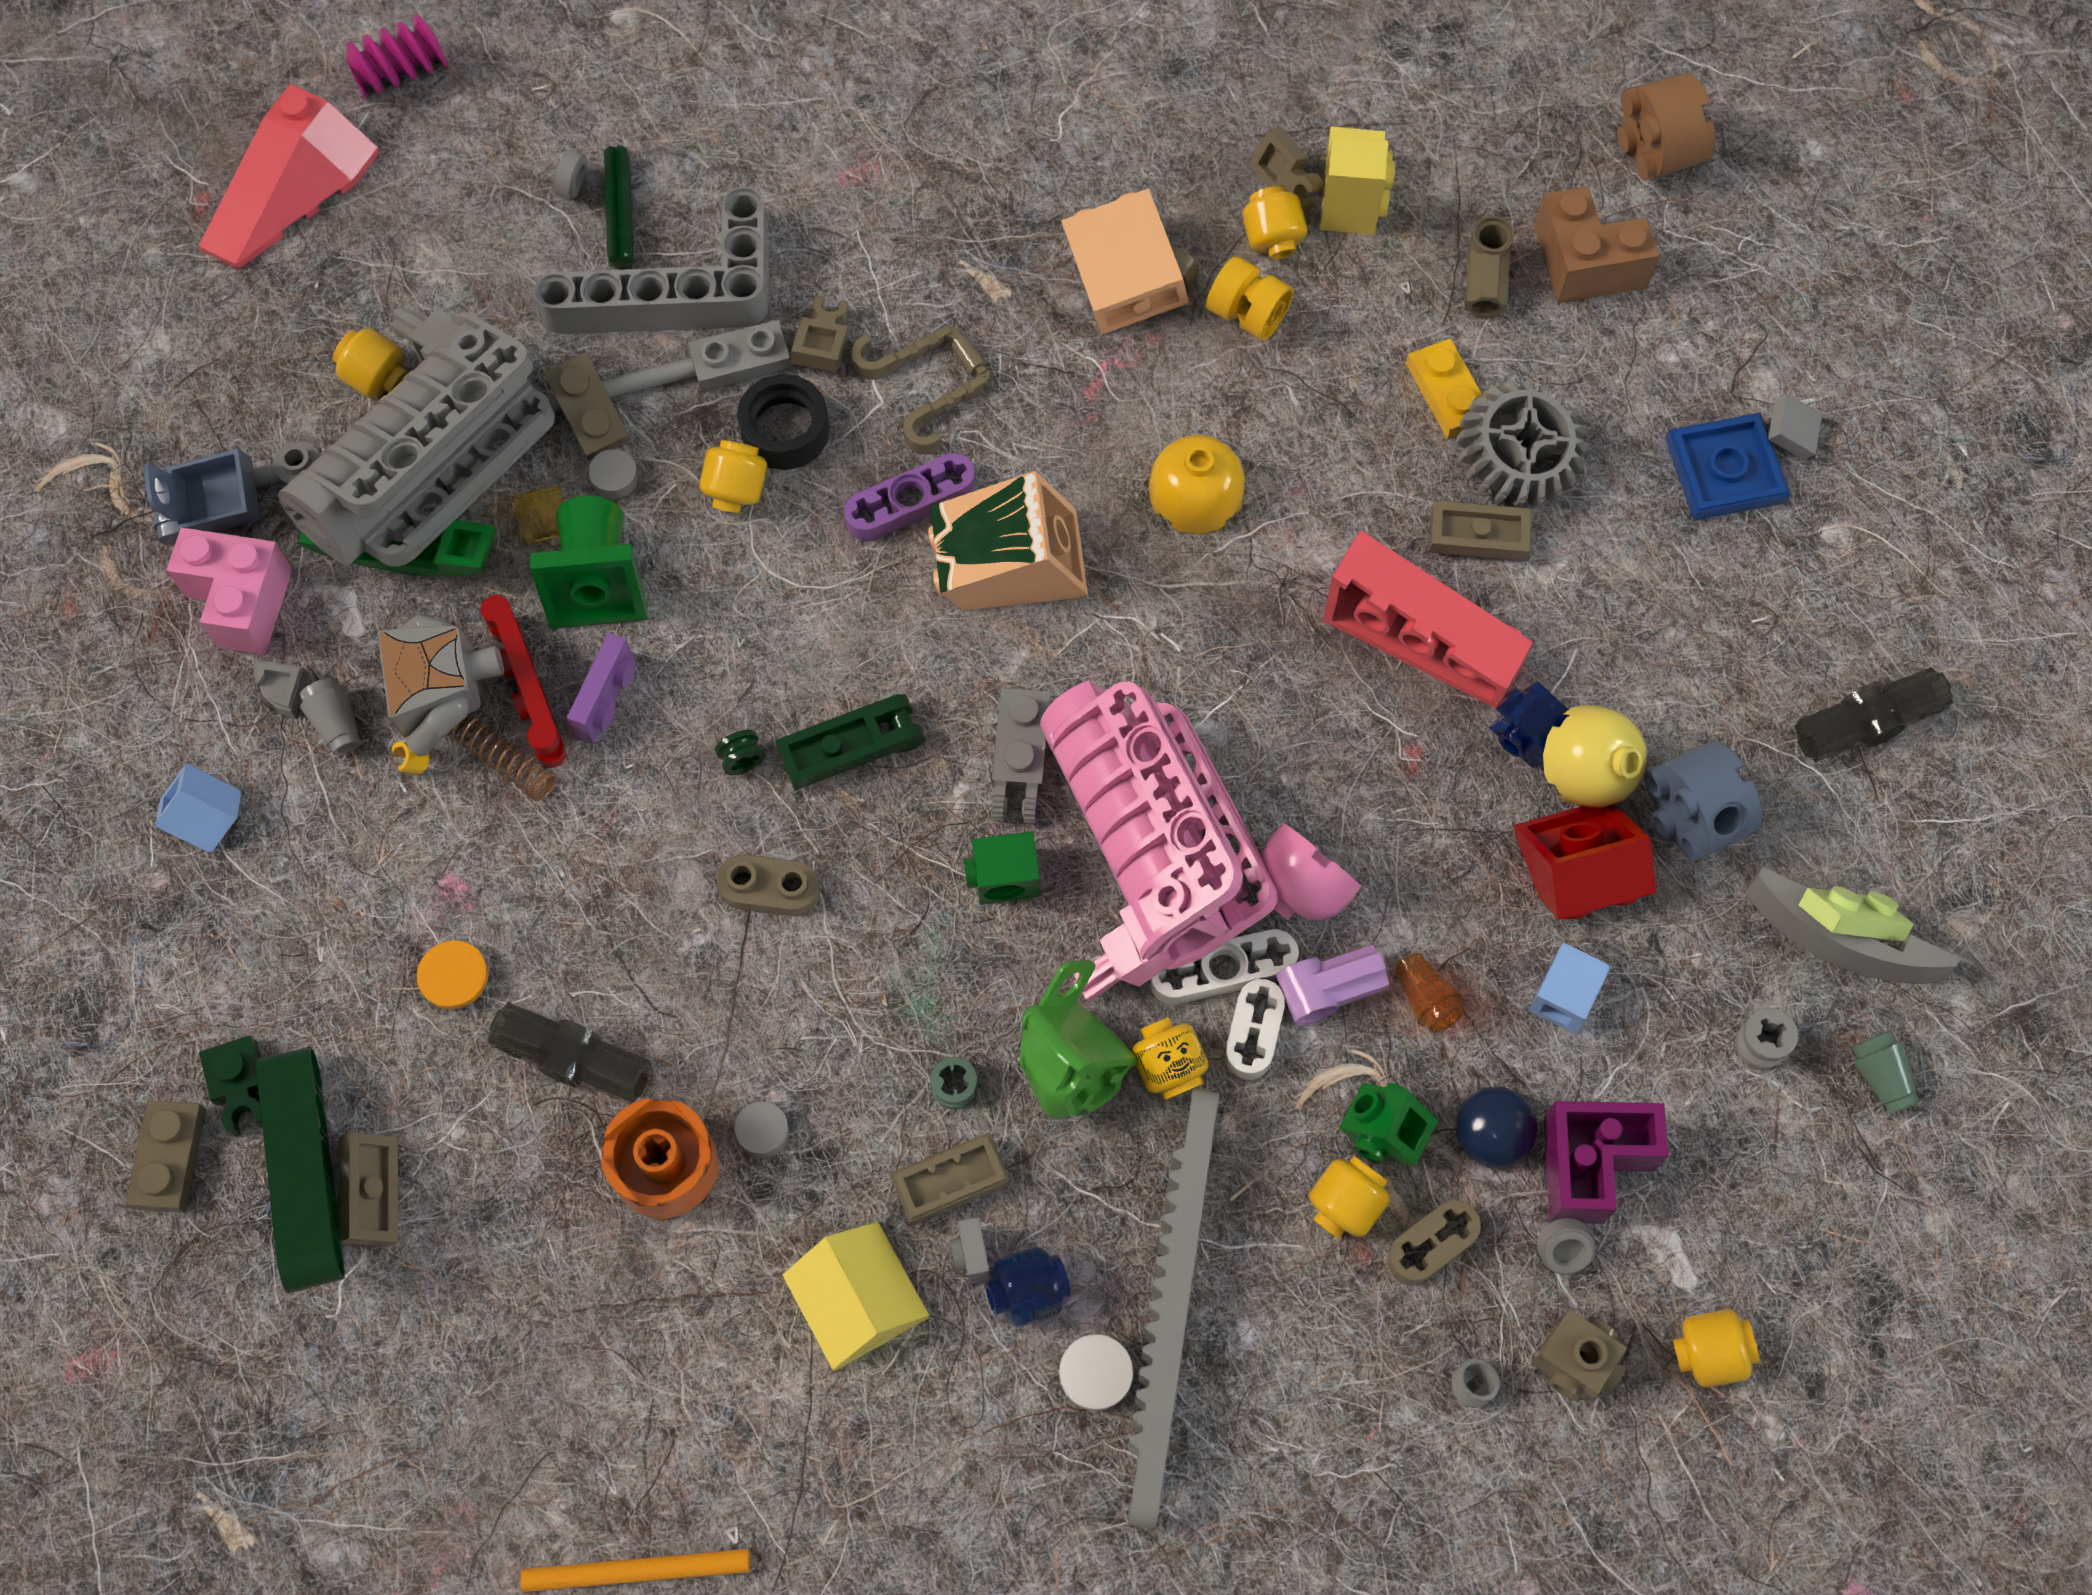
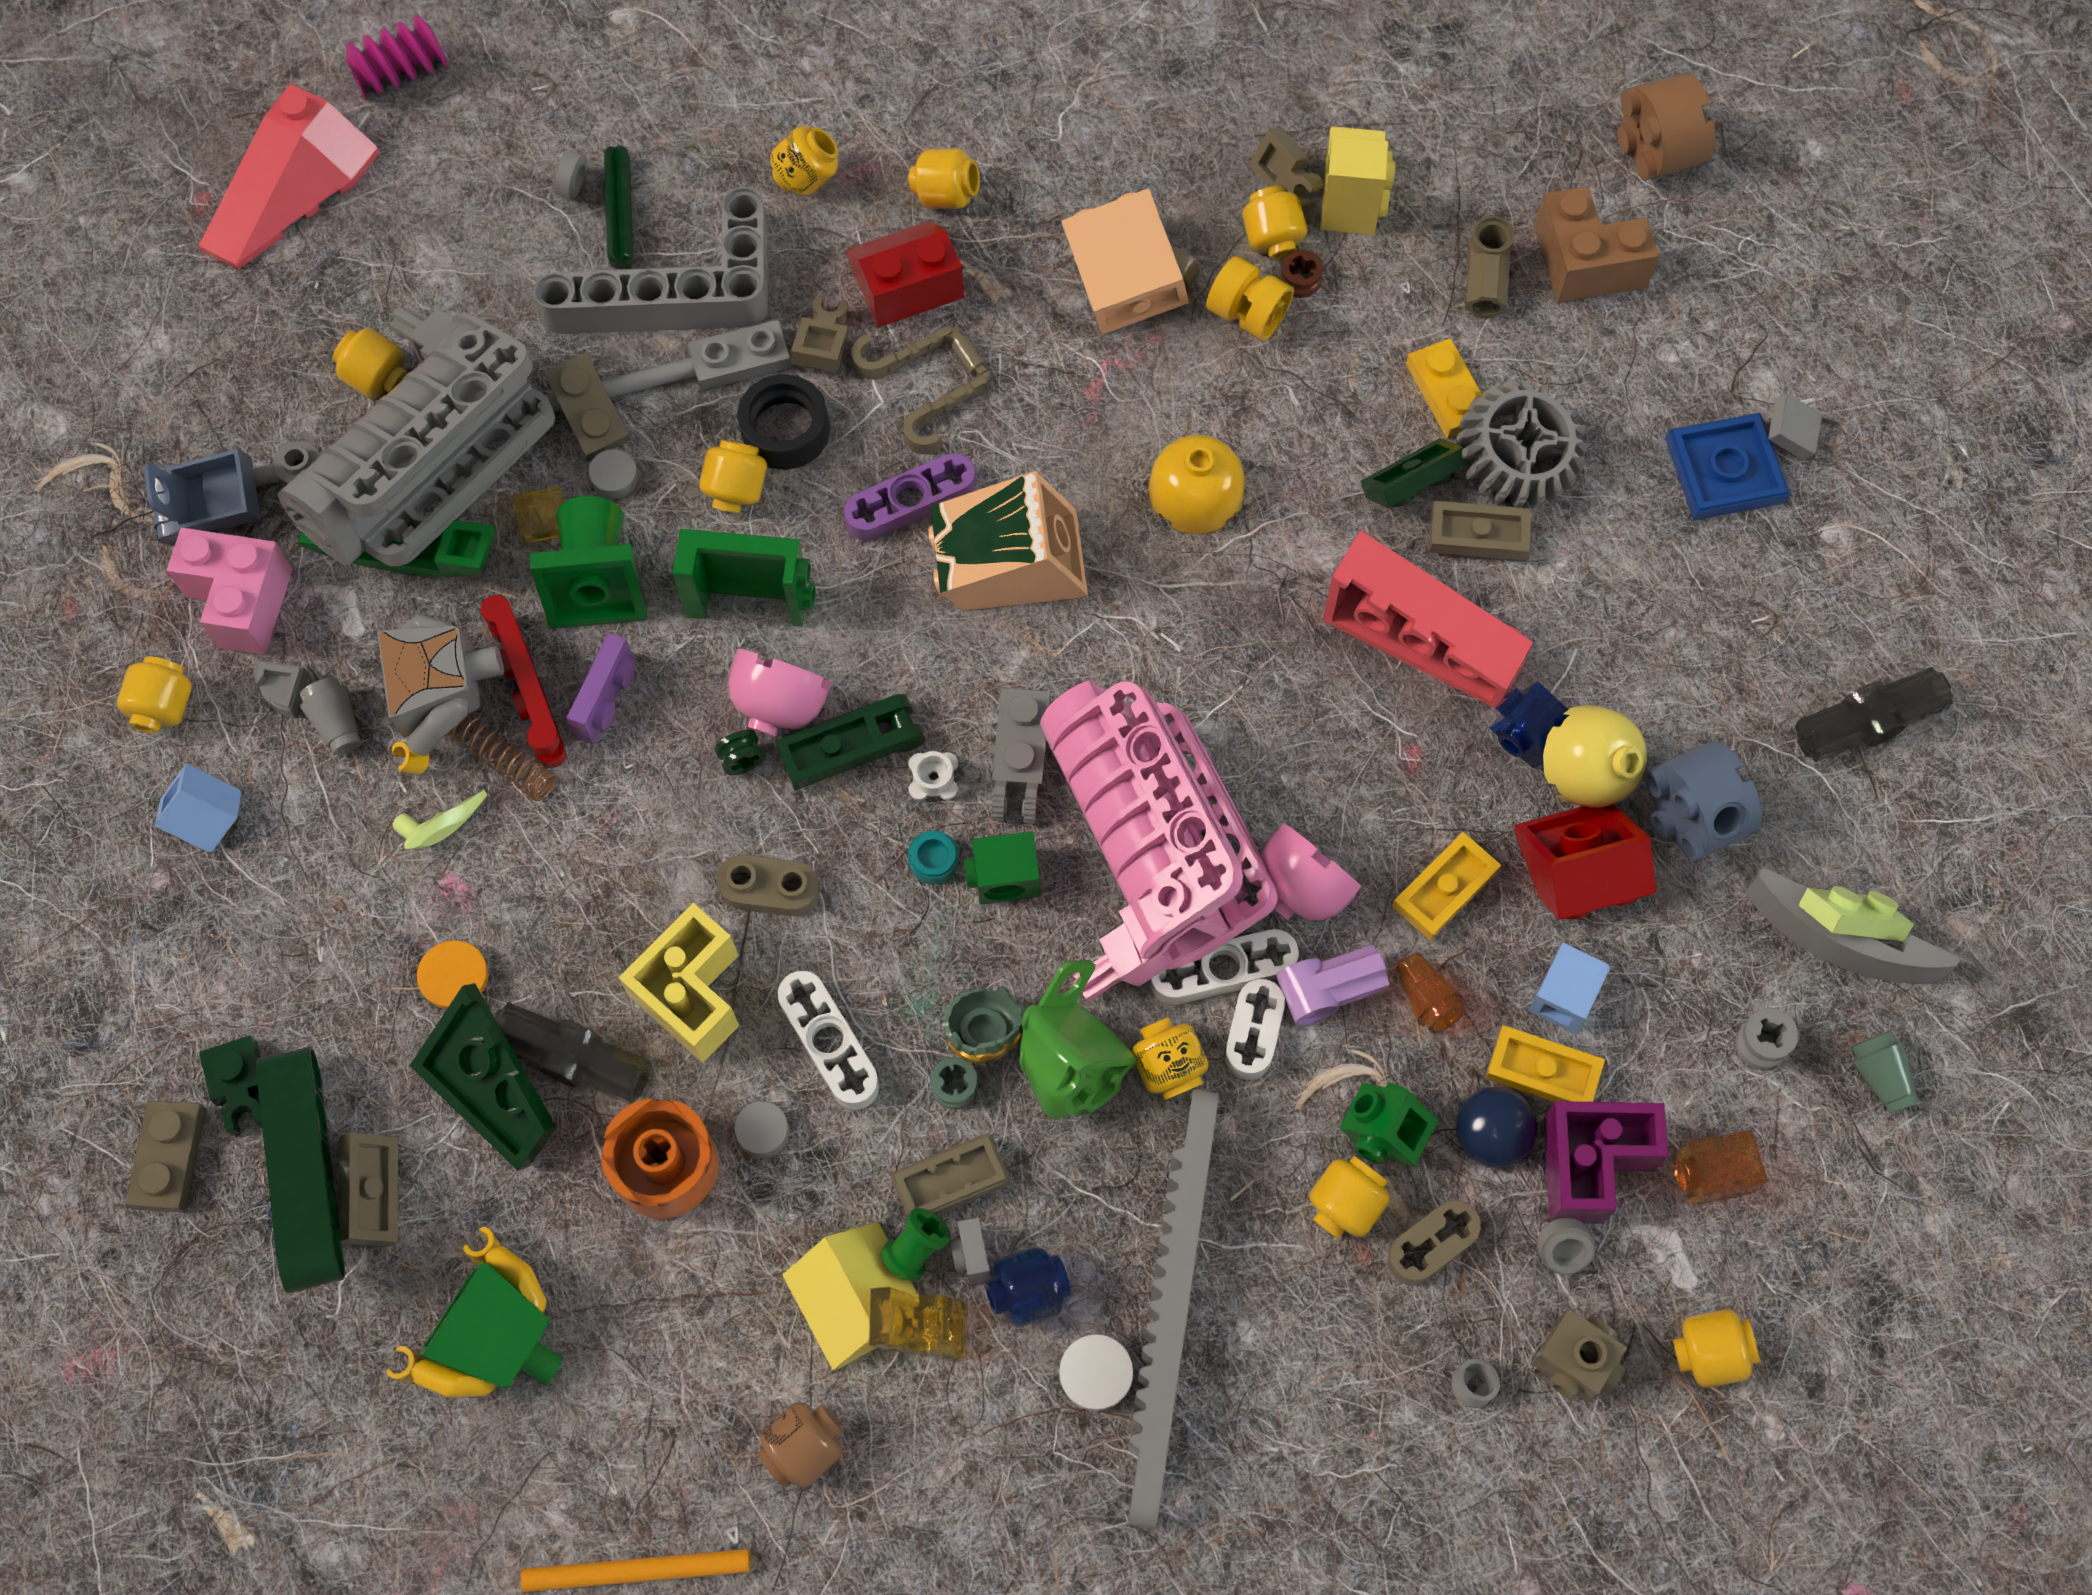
(154, 694): none -> yellow head
(439, 826): none -> yellowish green bar
(483, 1080): none -> dark green wing
(486, 1330): none -> green torso
(674, 979): none -> light yellow brick
(741, 567): none -> green panel
(775, 692): none -> bright pink cylinder
(800, 1444): none -> medium nougat head
(804, 160): none -> yellow head
(822, 1001): none -> white beam
(907, 272): none -> red slope
(915, 1244): none -> green bush
(917, 1323): none -> clear yellow slope
(933, 762): none -> white plate
(933, 857): none -> teal tile
(944, 178): none -> yellow head
(984, 1024): none -> sand green hair
(1308, 263): none -> copper bush
(1424, 467): none -> dark green plate
(1446, 886): none -> yellow plate
(1543, 1067): none -> yellow plate
(1720, 1168): none -> clear orange brick

